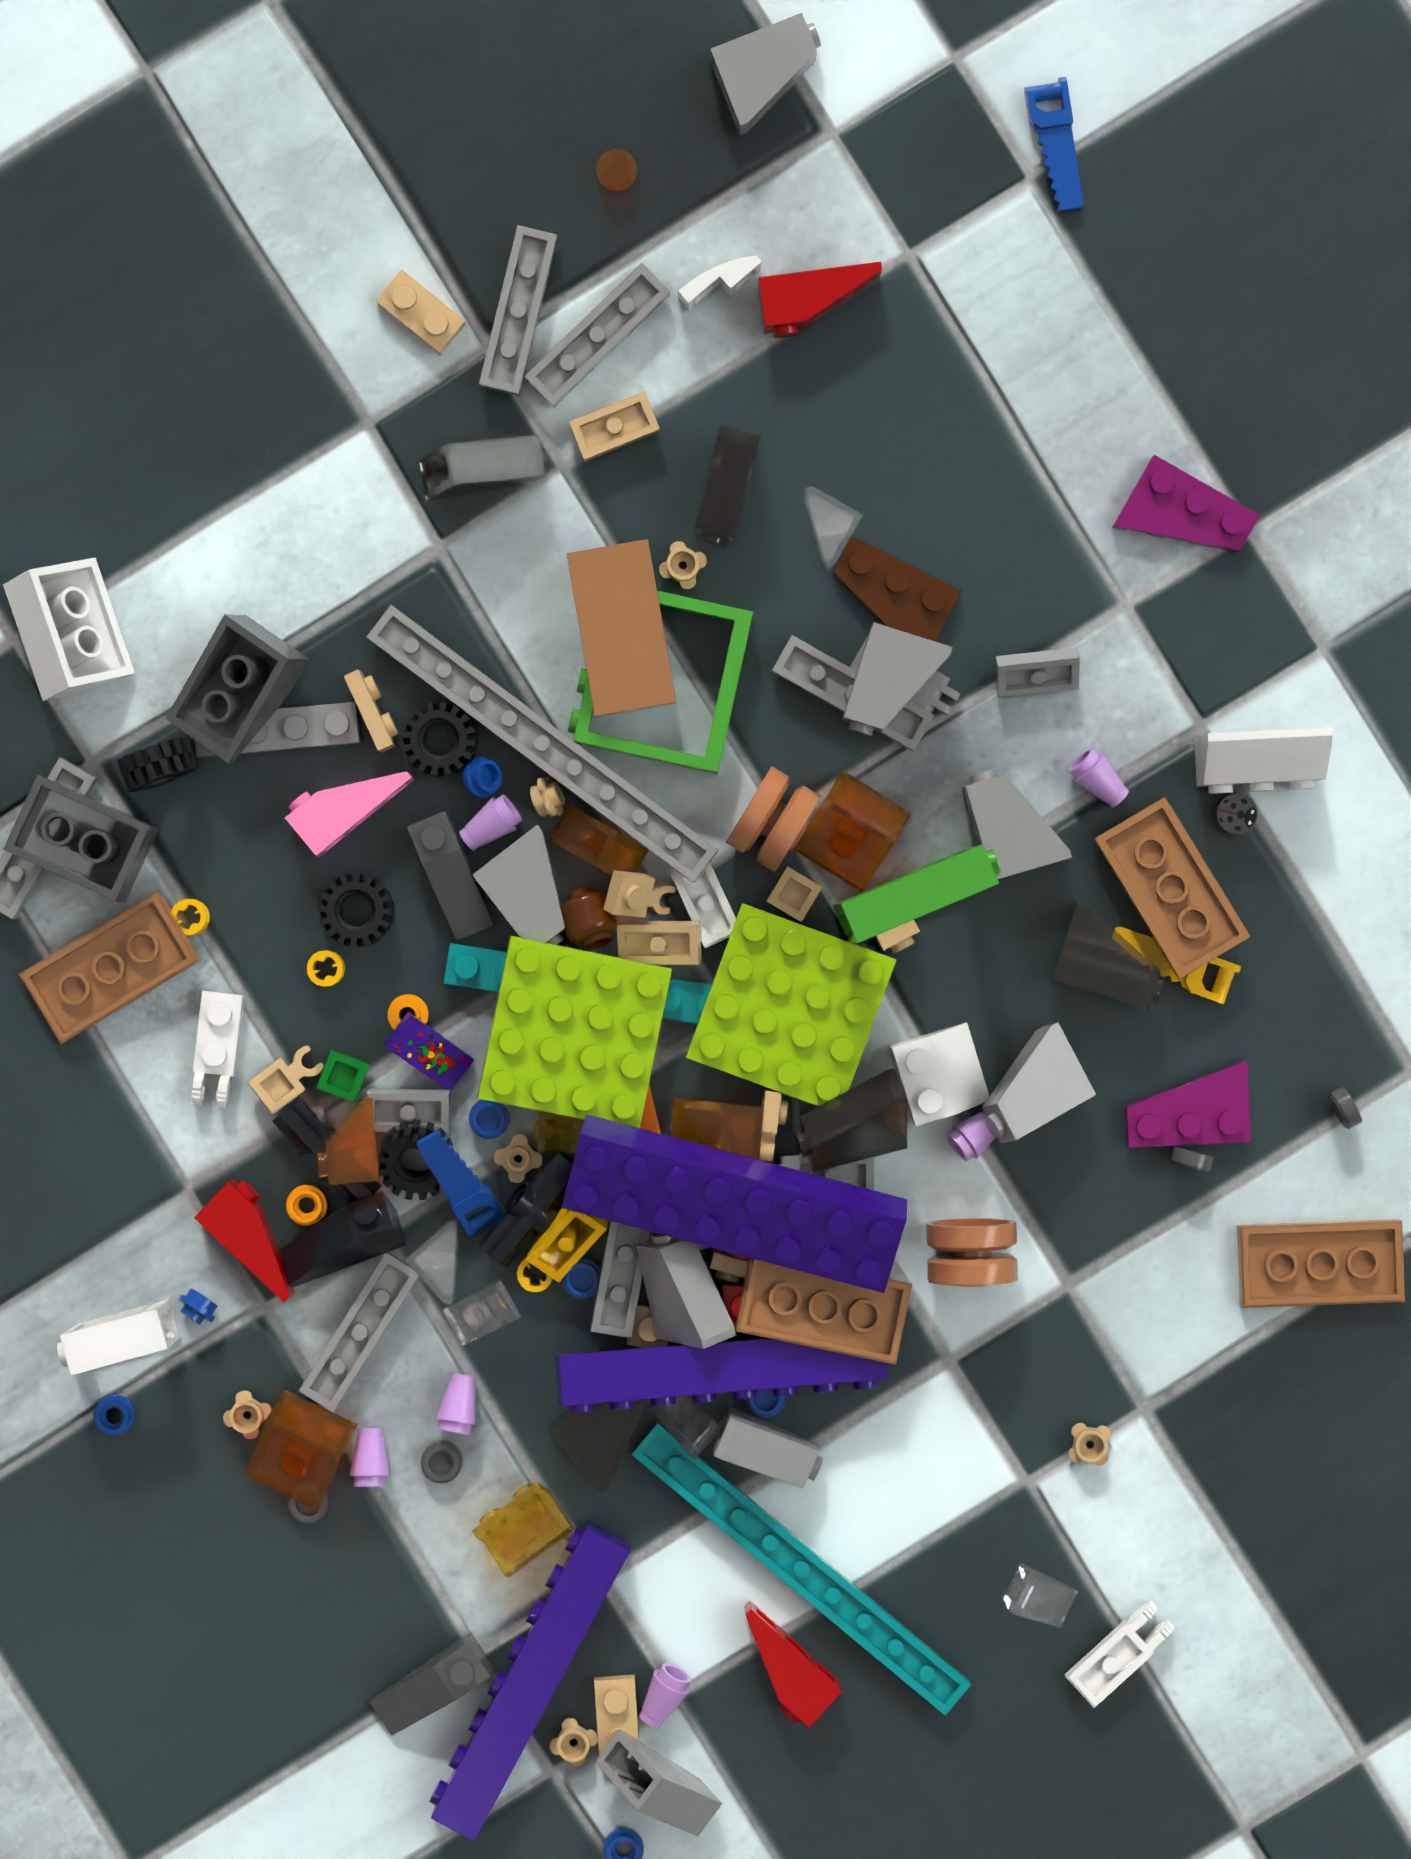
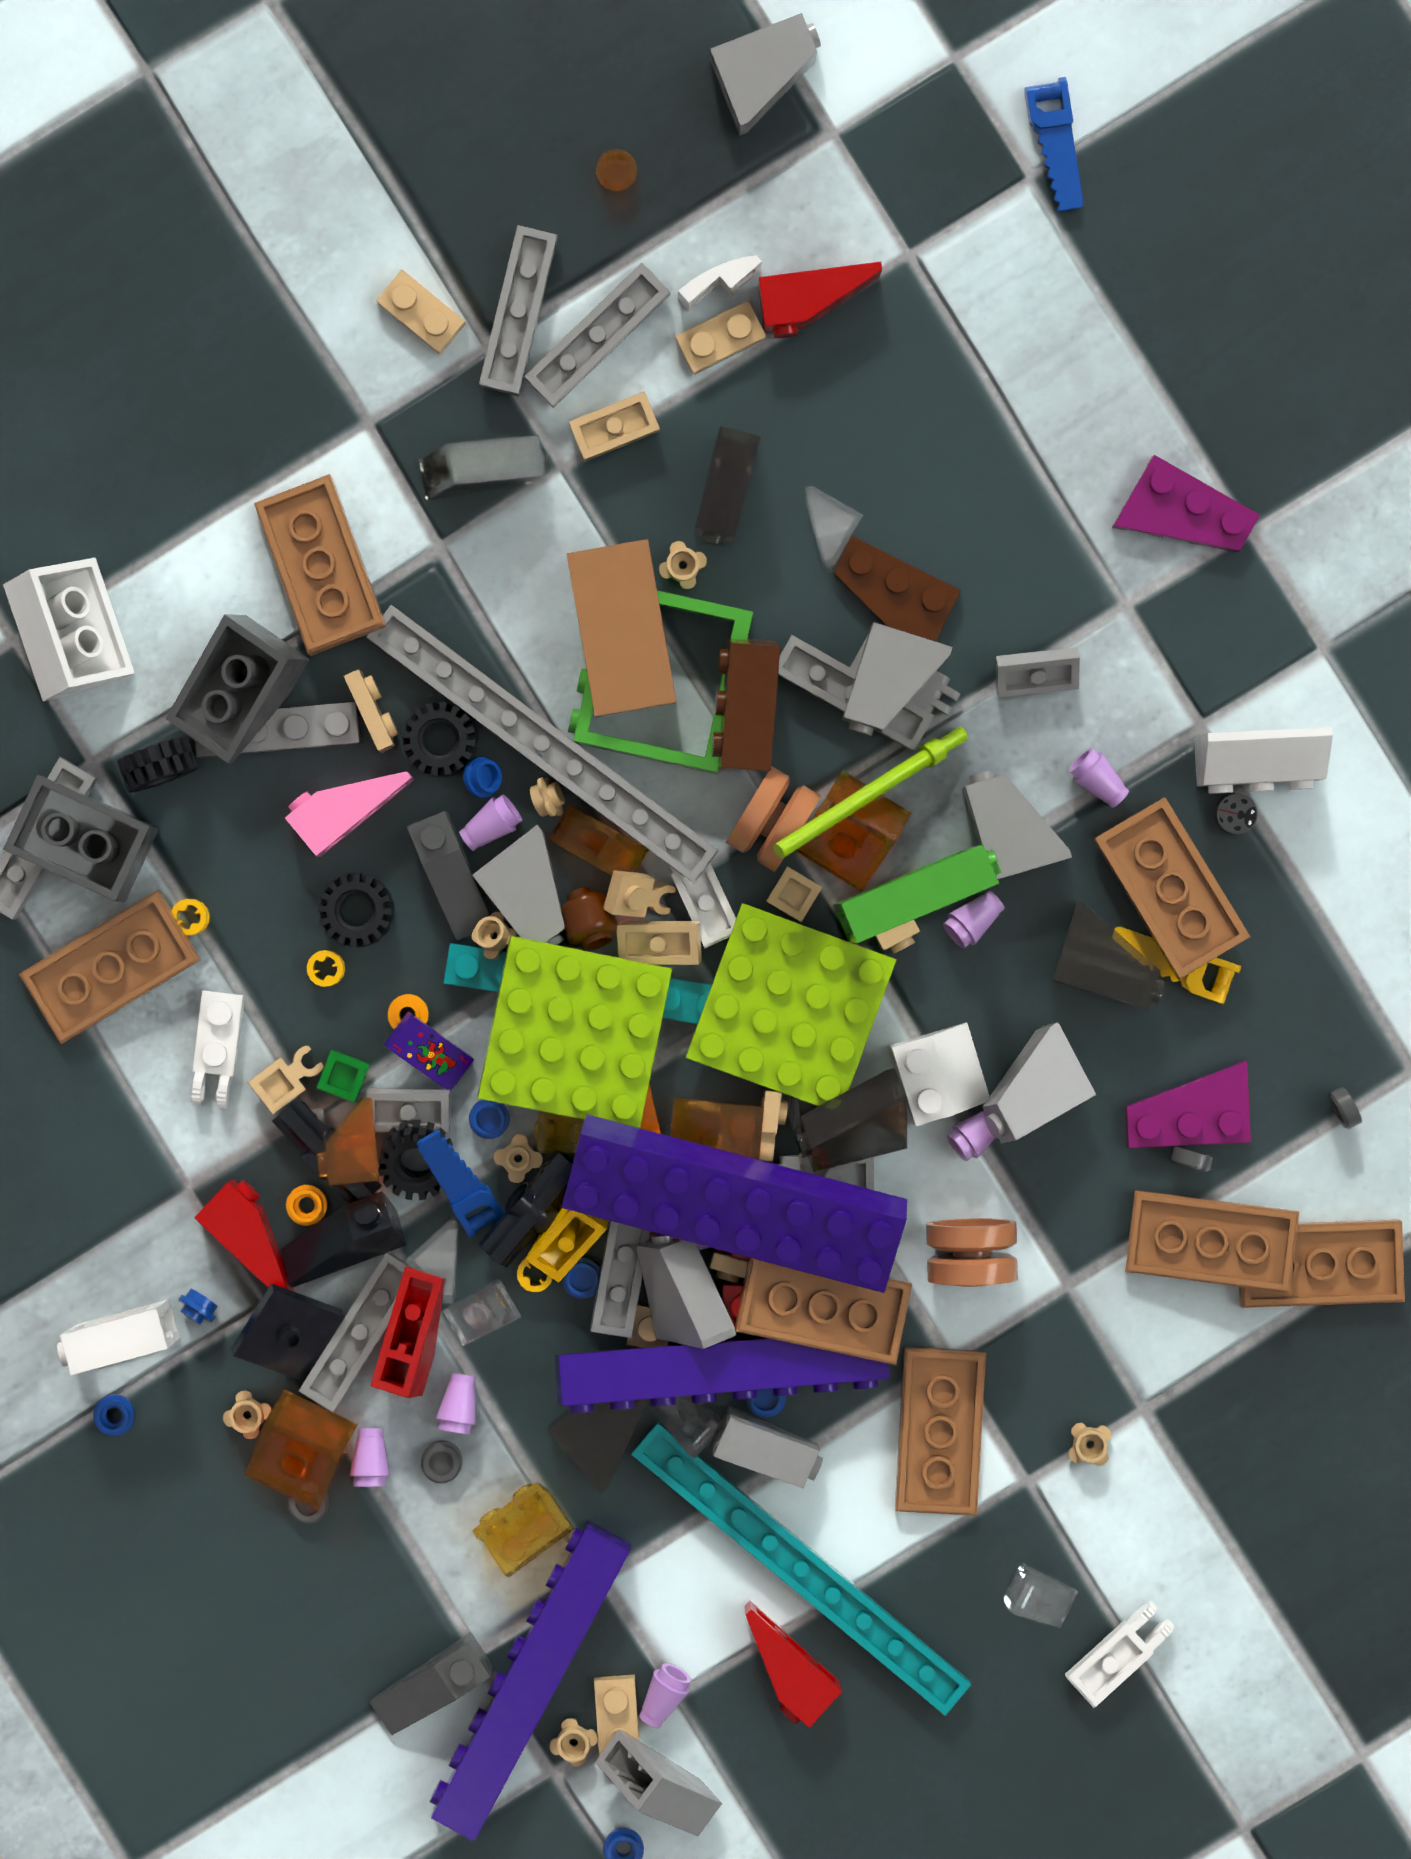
(287, 1332): none -> black plate
(320, 565): none -> medium nougat tile
(410, 1335): none -> red slope
(486, 928): none -> tan plate
(720, 337): none -> tan plate
(747, 704): none -> reddish brown slope
(928, 755): none -> lime bar
(940, 1431): none -> medium nougat tile
(973, 919): none -> lavender cone
(1212, 1241): none -> medium nougat tile

